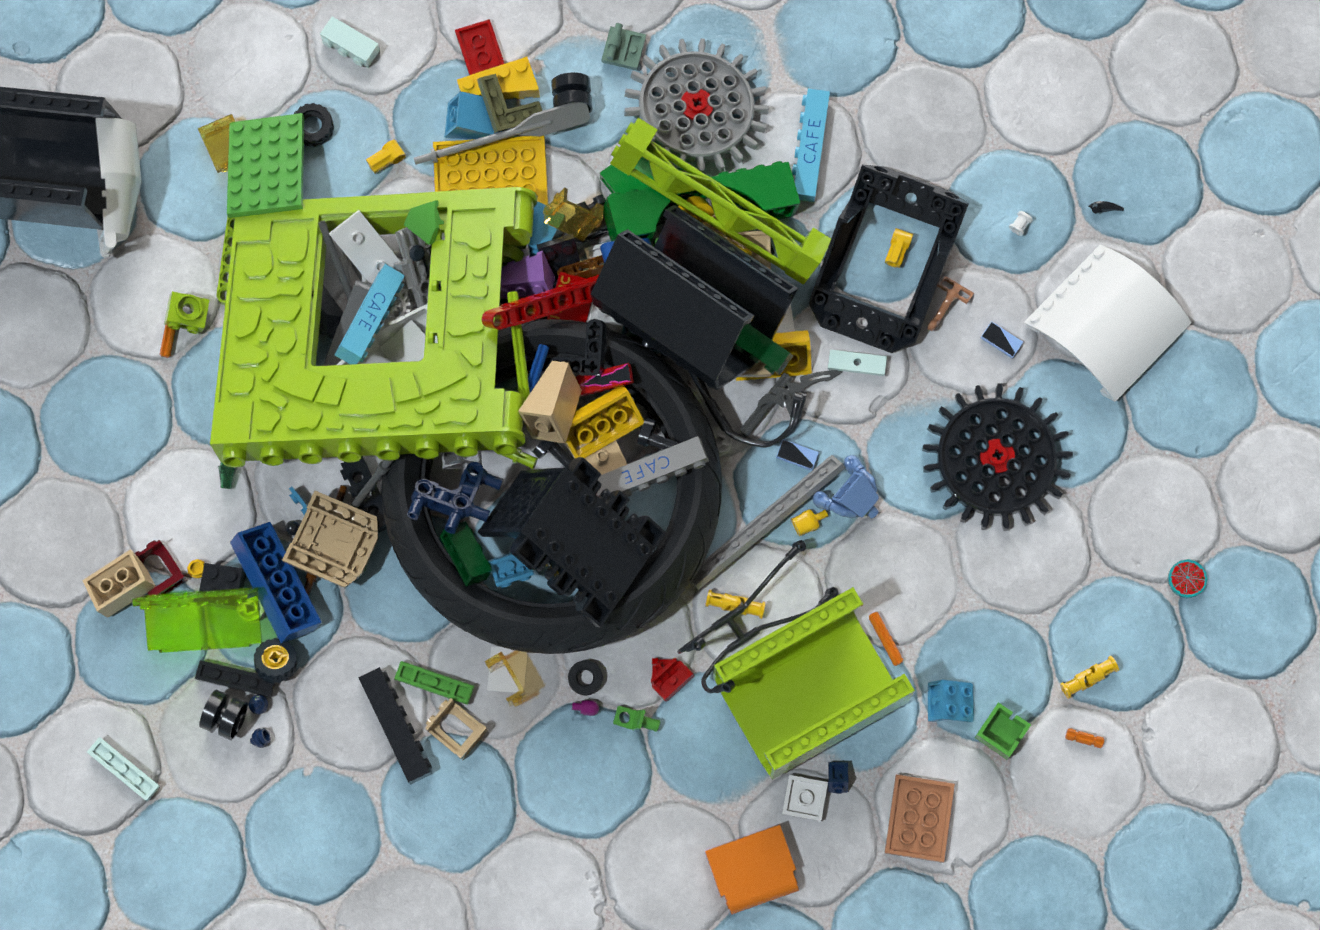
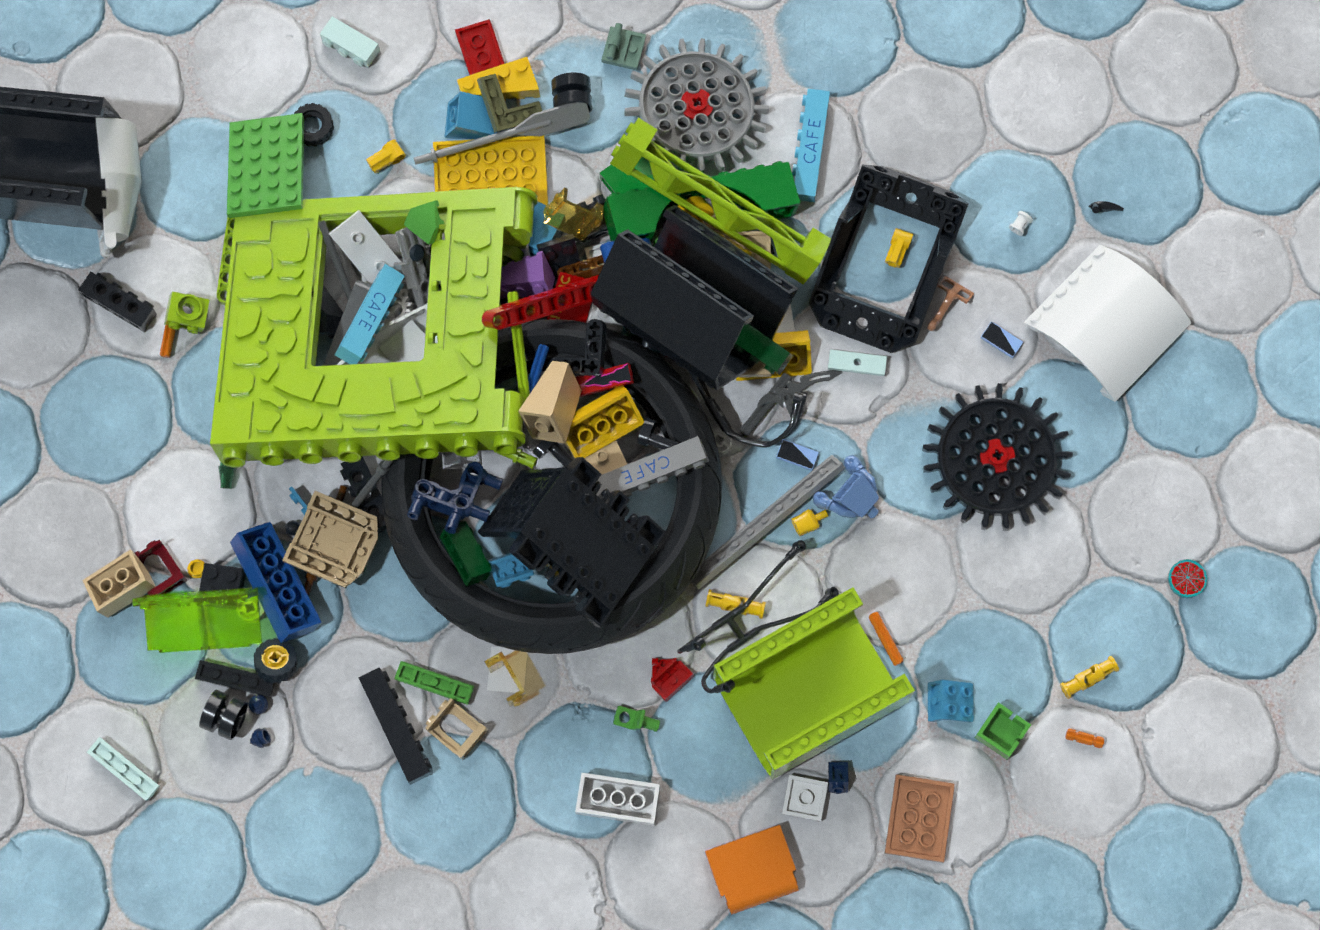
(140, 319): none -> black brick
(217, 141): clear yellow panel -> none
(586, 707): magenta cylinder -> none
(589, 689): black tyre -> none
(617, 799): none -> white brick

